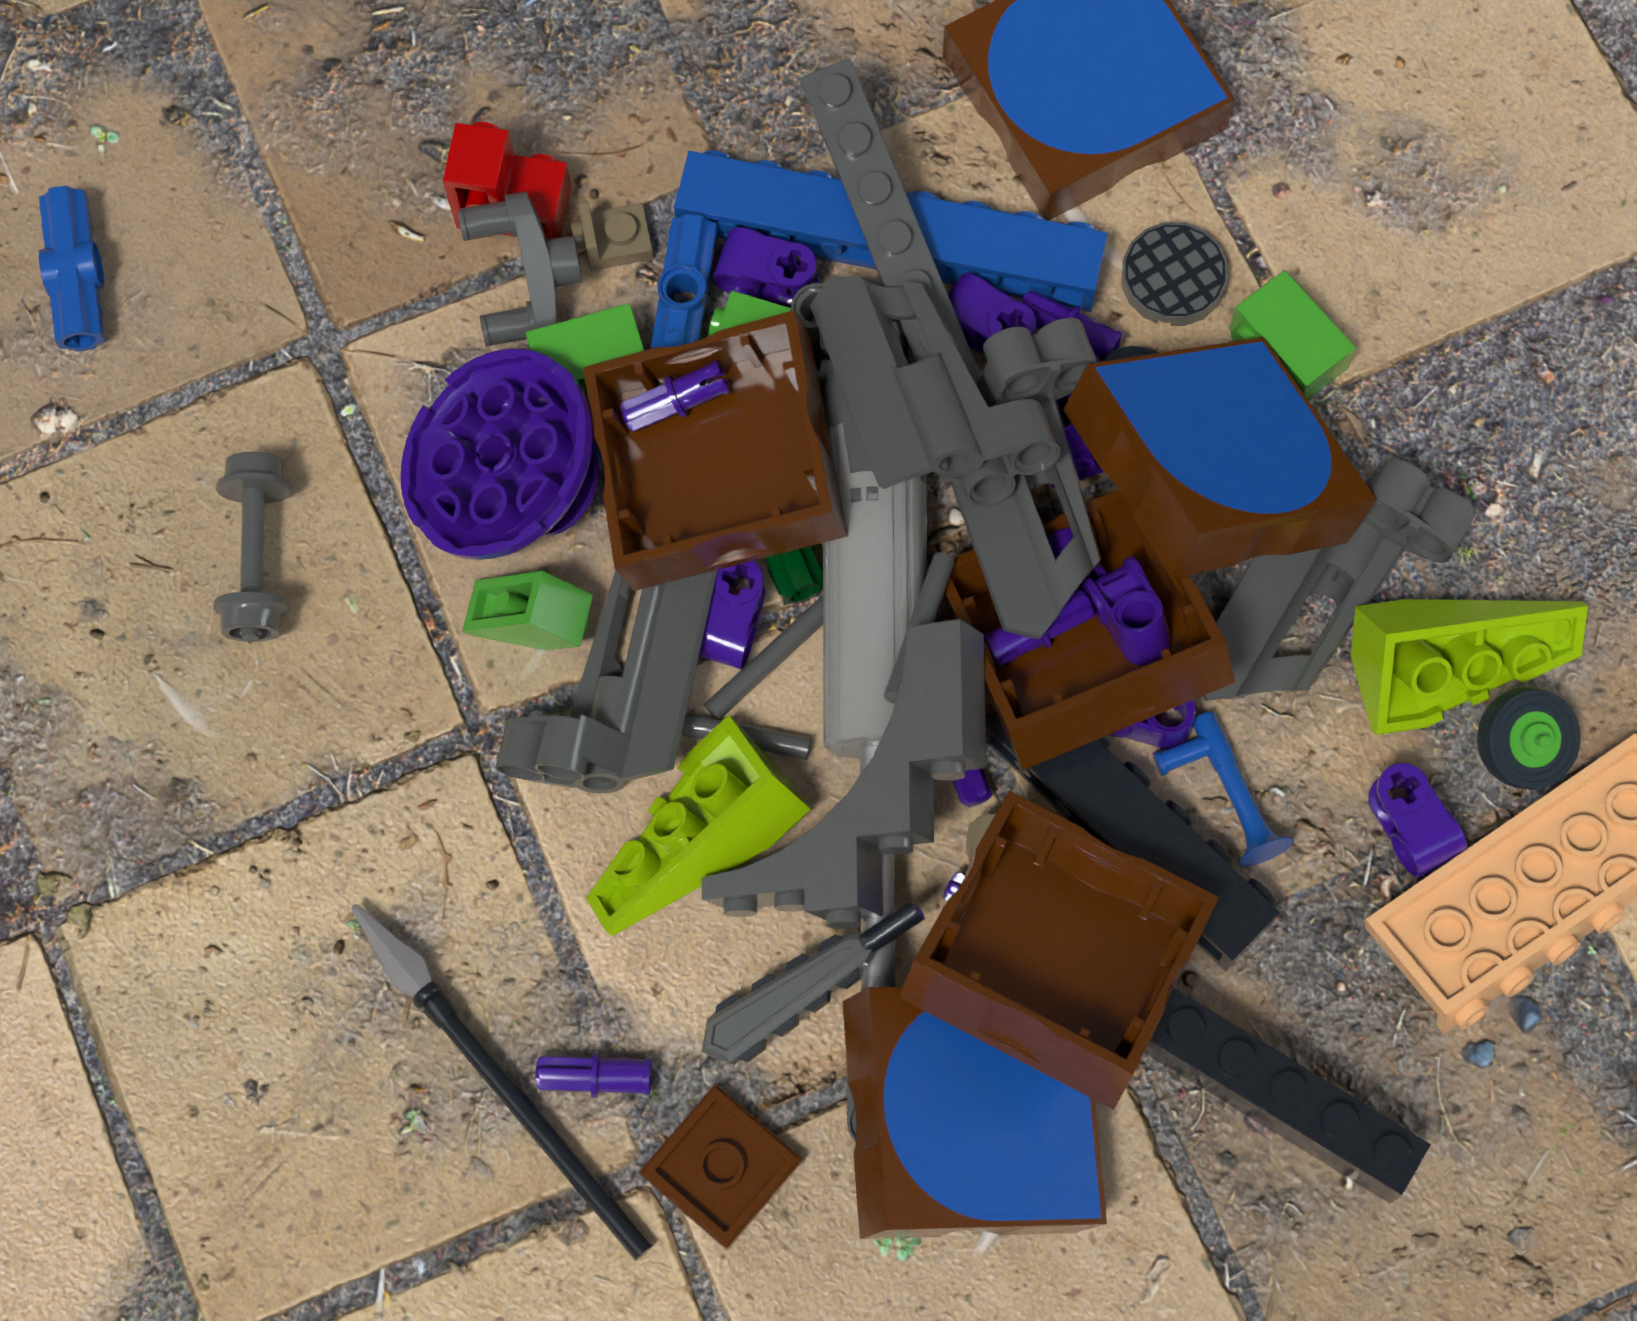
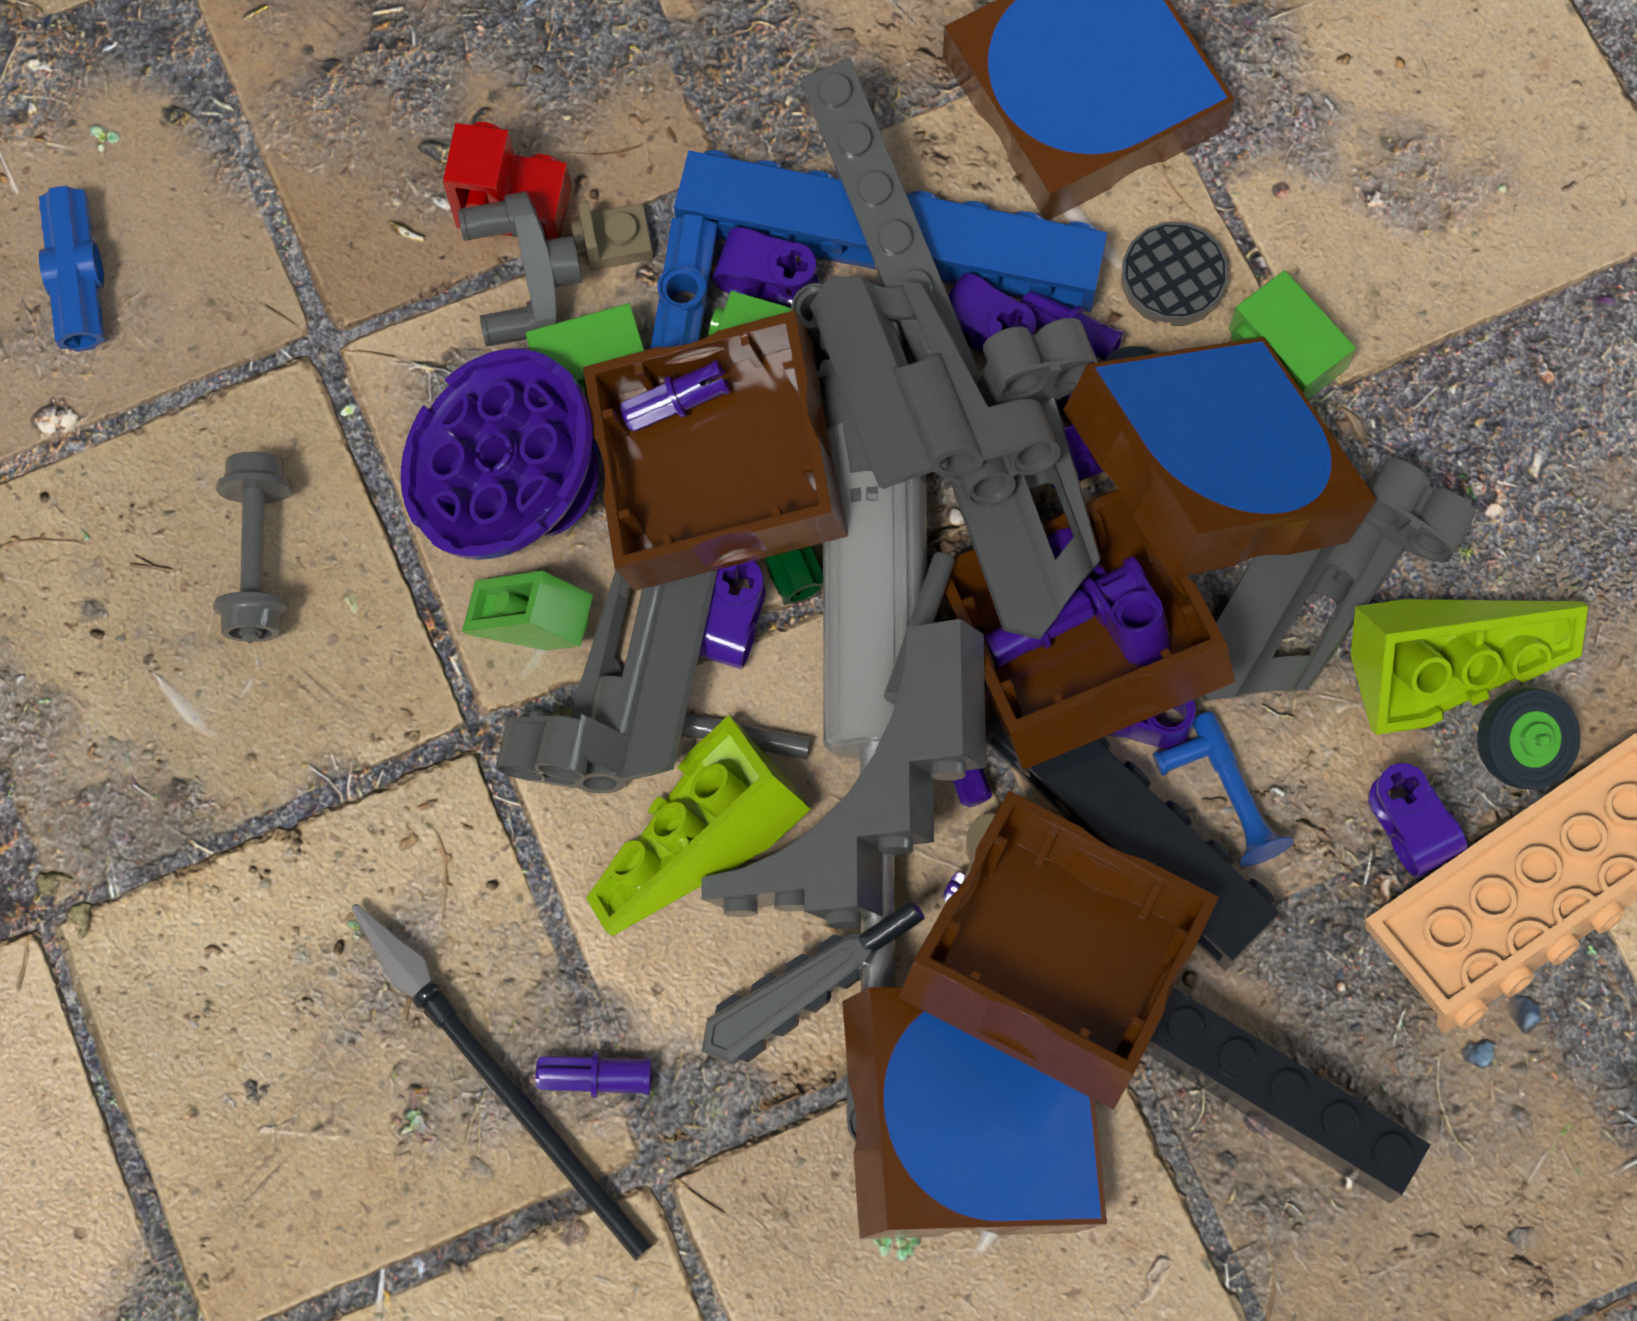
(721, 1167): reddish brown tile -> none
(766, 661): dark grey bar -> none

